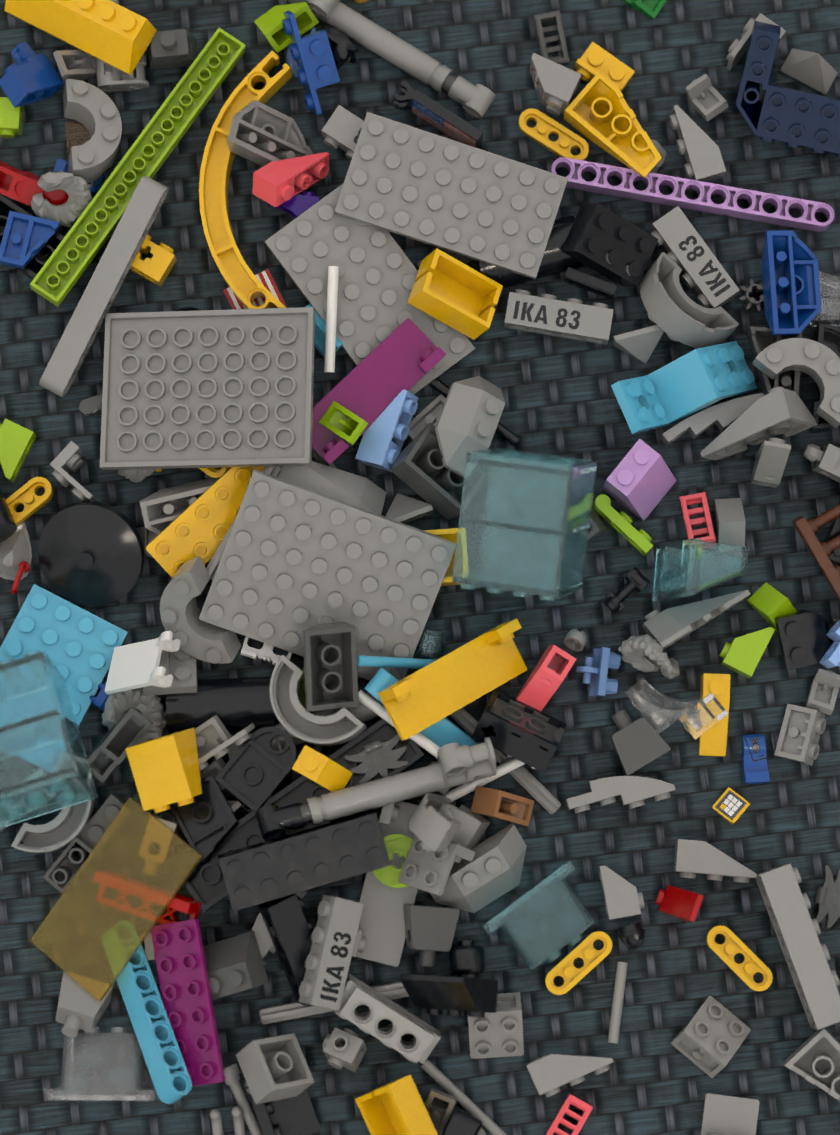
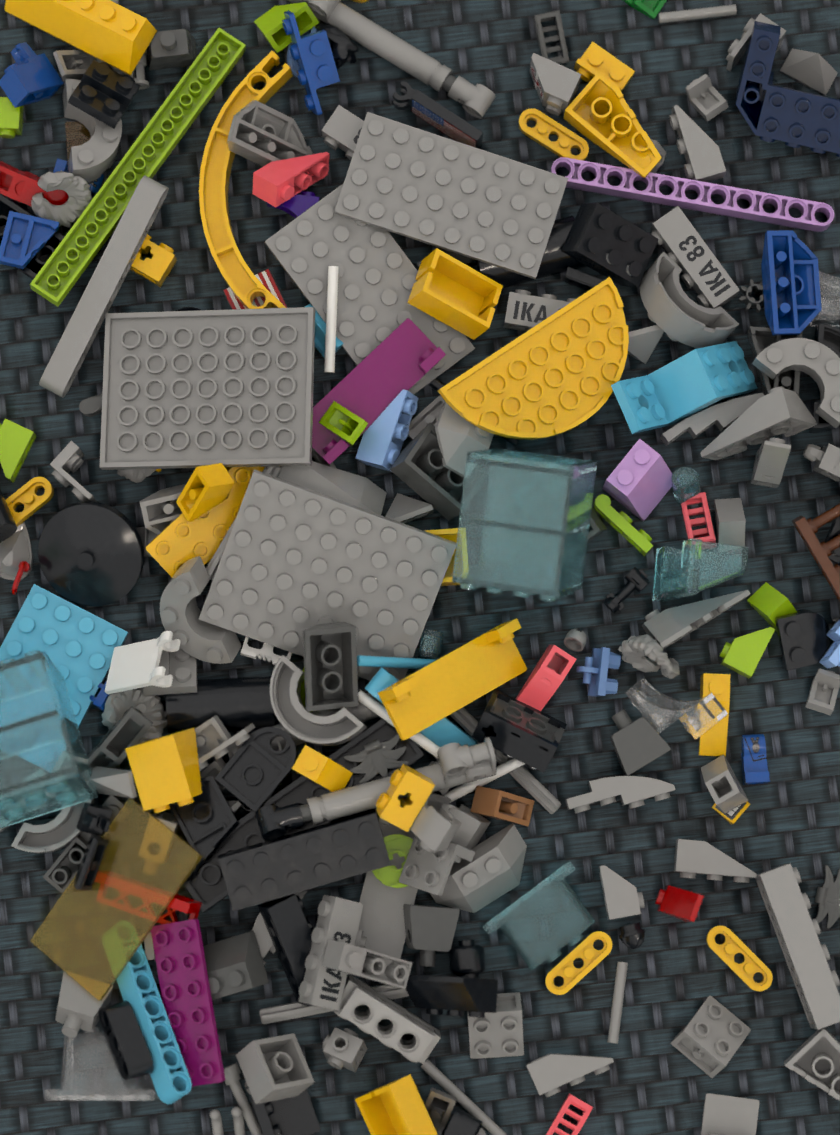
(90, 863): none -> black slope
(94, 819): none -> black tile
(104, 93): none -> black plate
(113, 782): none -> light grey slope
(126, 1040): none -> black beam
(204, 490): none -> yellow slope
(366, 964): none -> light grey slope
(404, 811): none -> yellow brick
(550, 373): none -> yellow plate
(685, 484): none -> clear light blue brick
(699, 13): none -> light grey bar
(723, 784): none -> light grey slope
(800, 734): light grey bracket -> none

